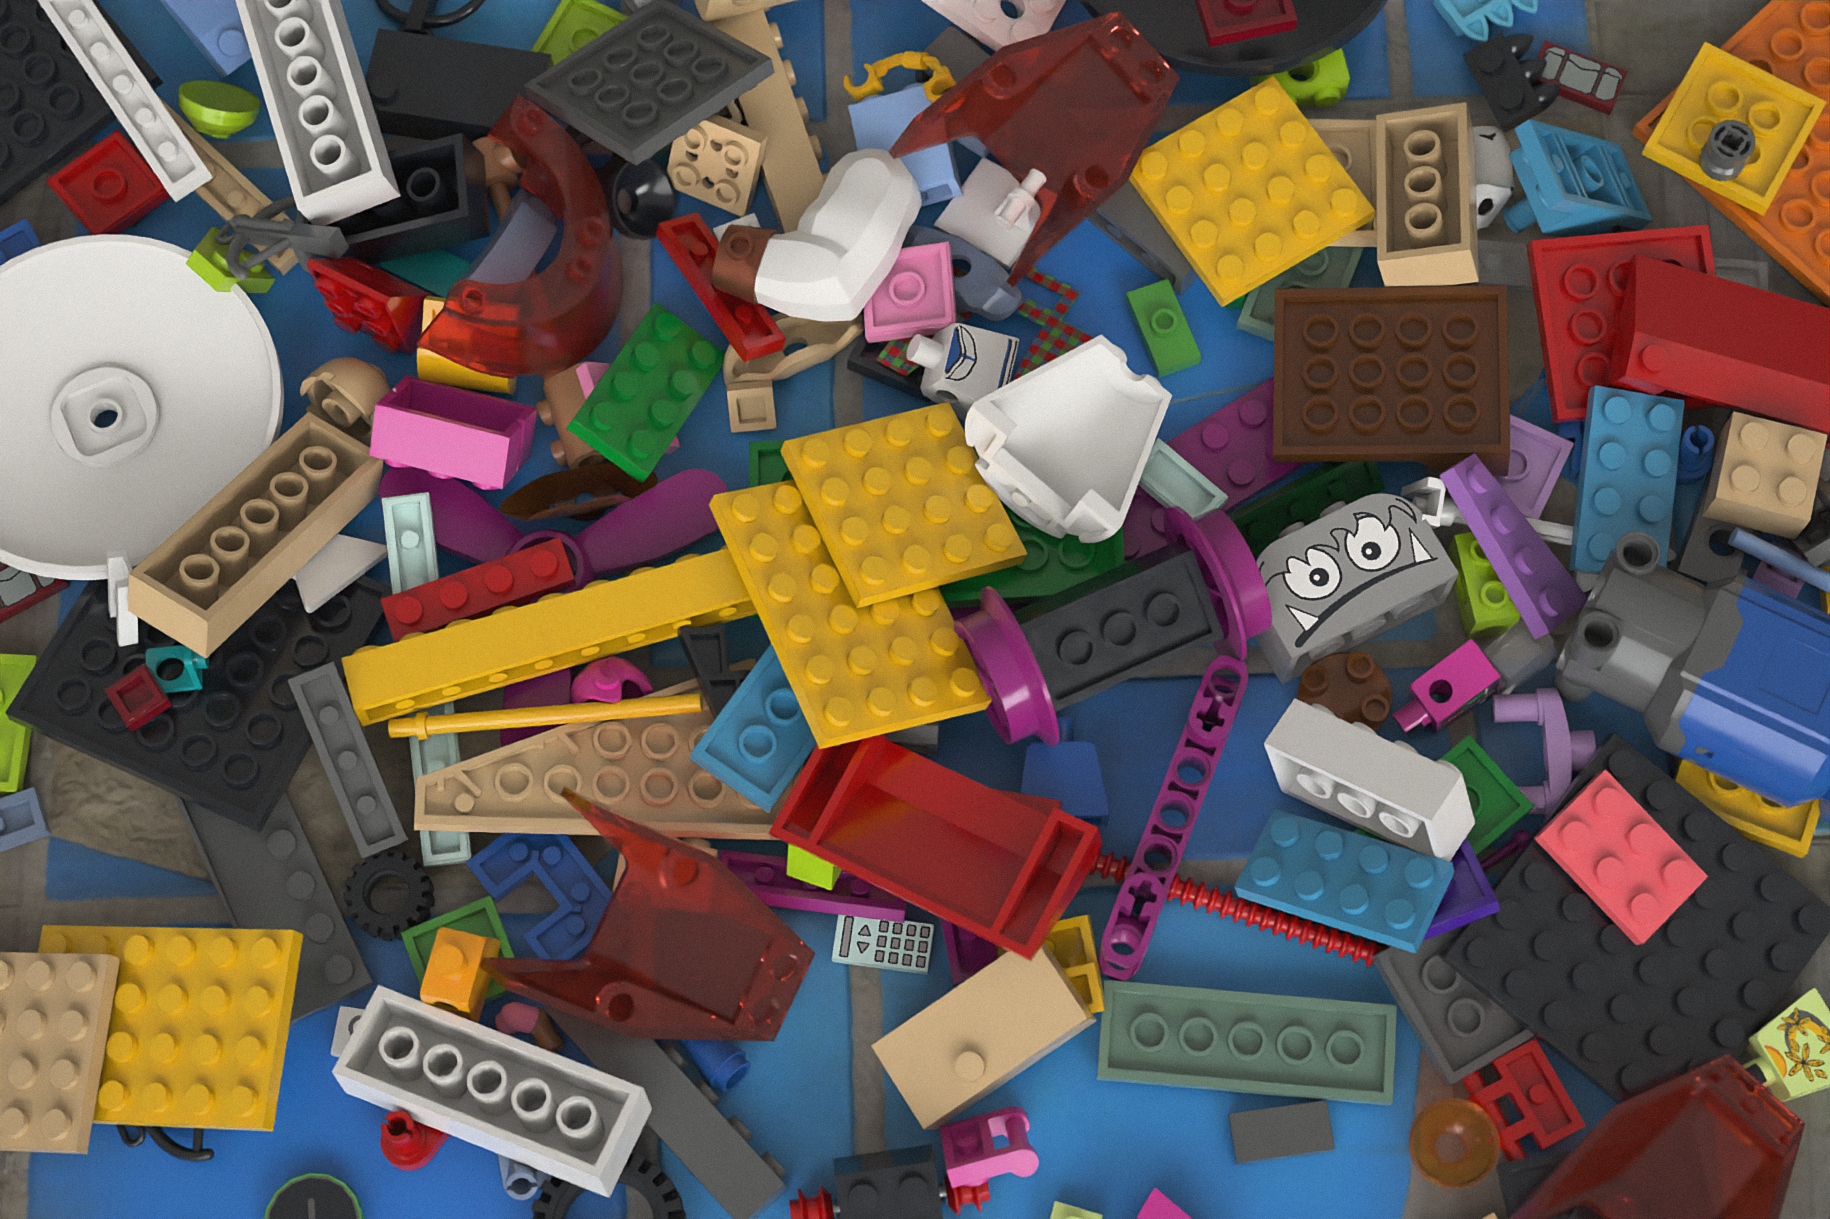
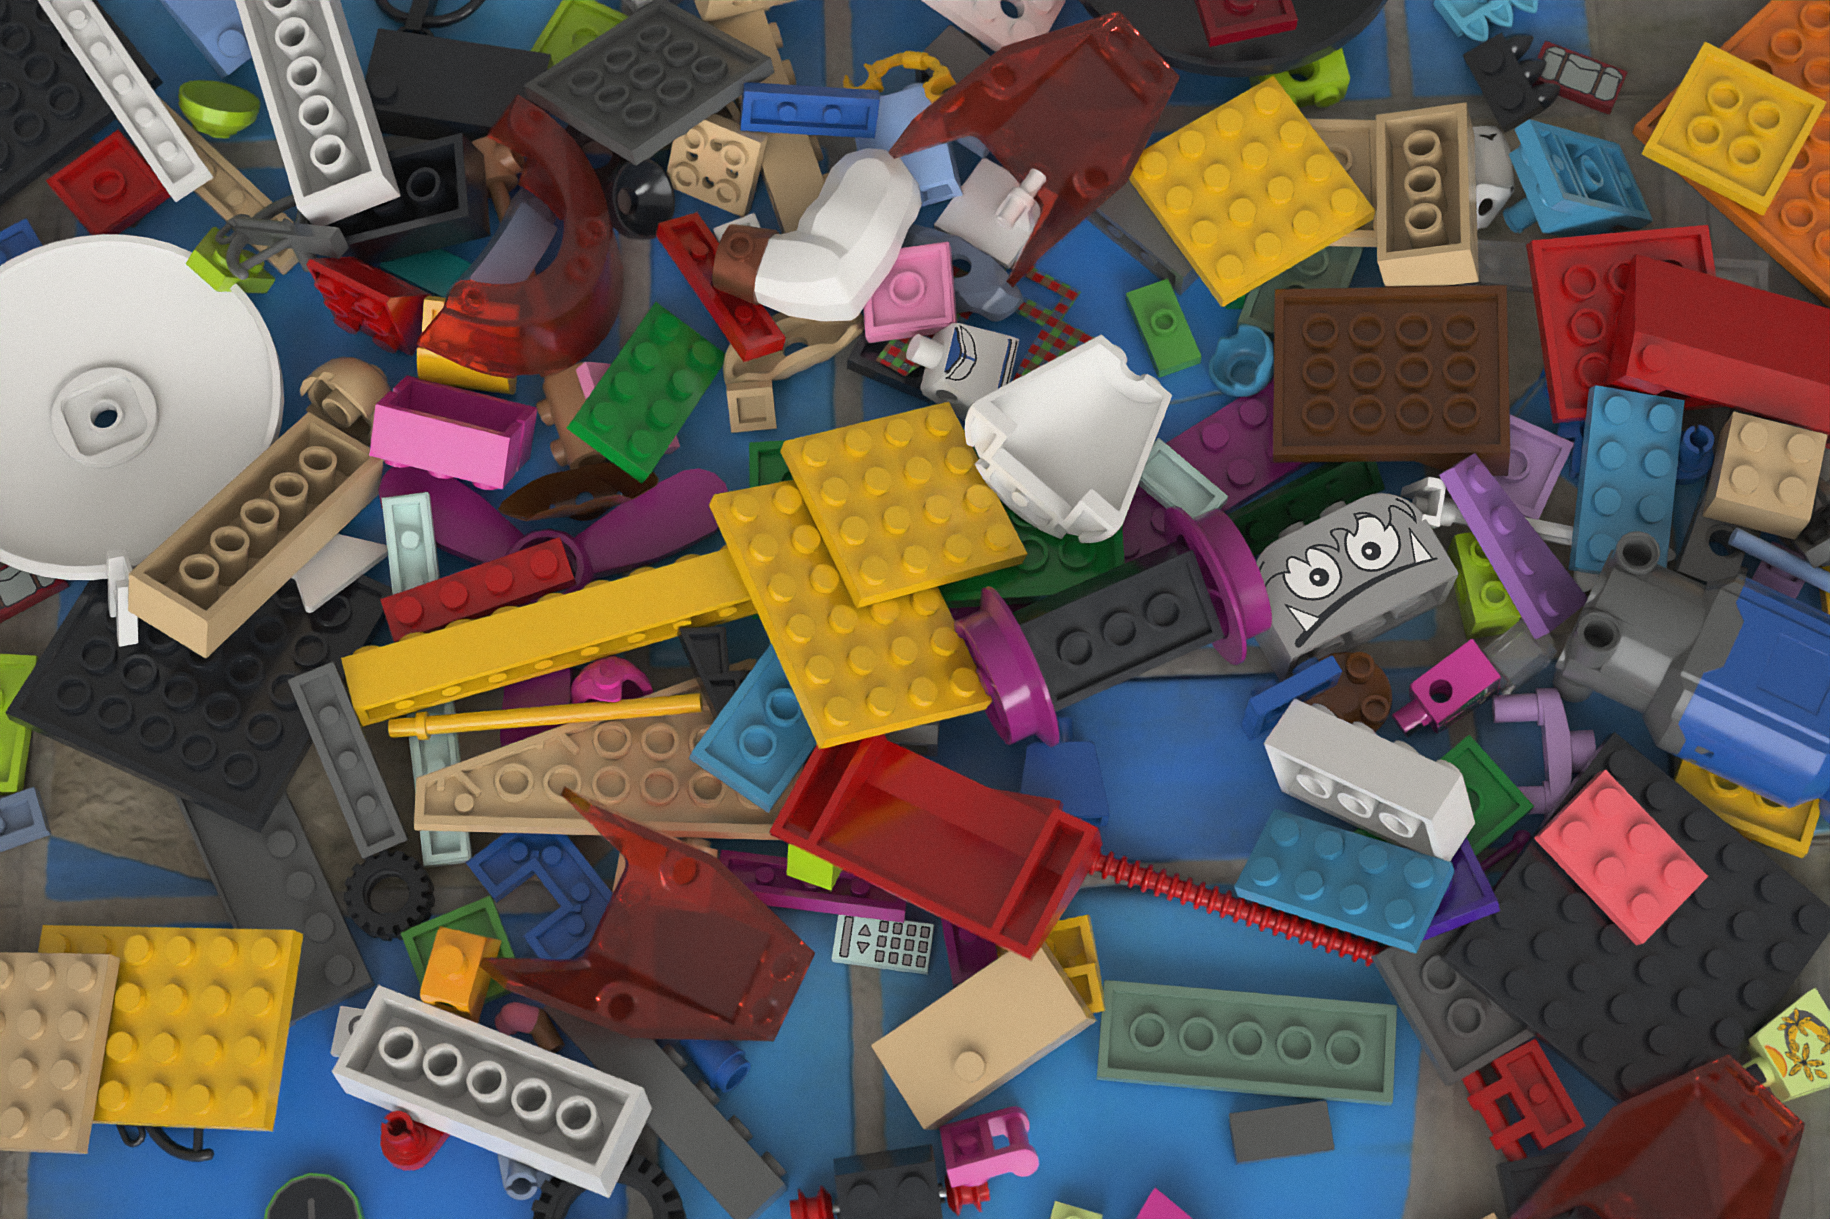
(138, 697): dark red tile -> none
(193, 665): teal bracket -> none
(809, 110): none -> blue plate
(1151, 887): magenta piece -> none
(1243, 362): none -> dark azure hair
(1272, 698): none -> blue plate
(1474, 1130): clear orange piece -> none
(1727, 150): dark grey wheel -> none

